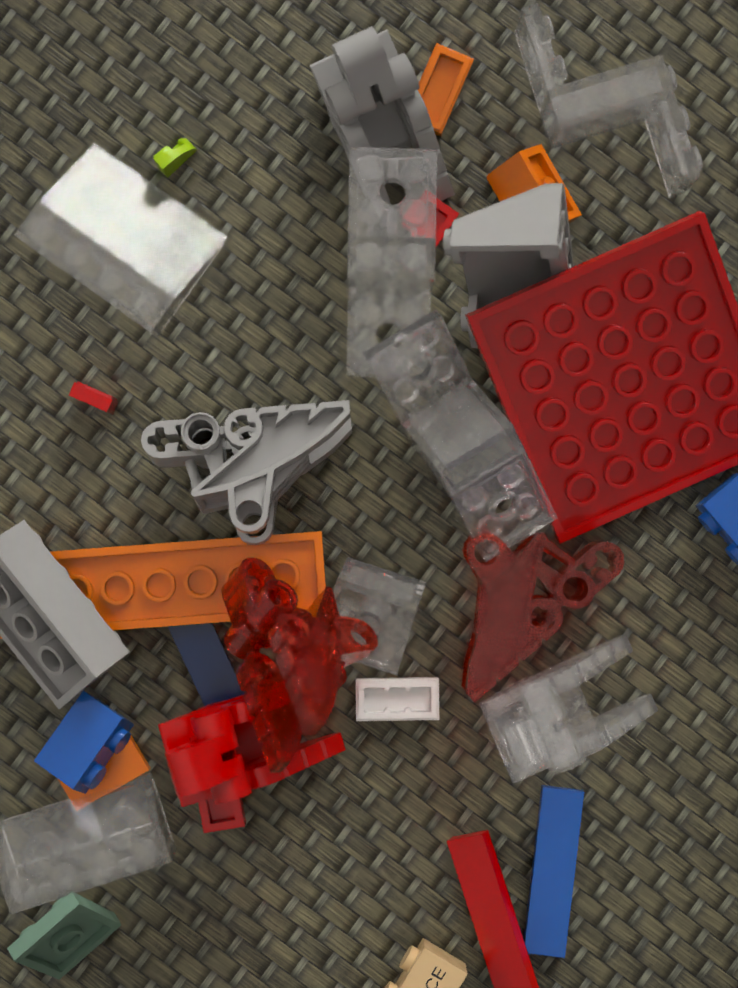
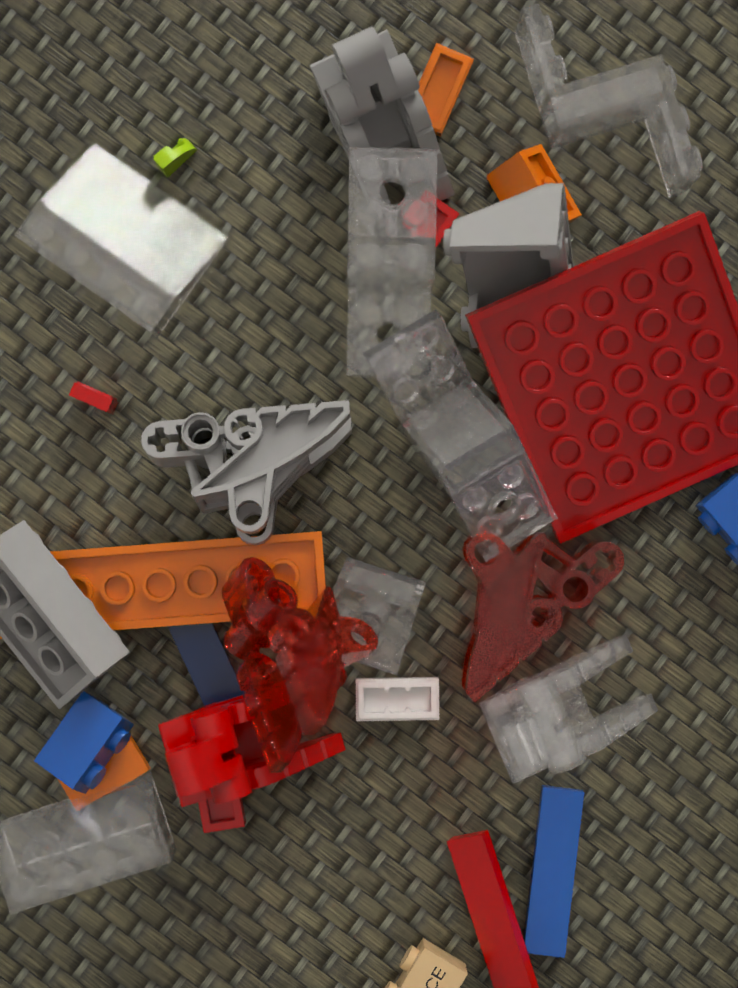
(64, 935): sand green plate -> none

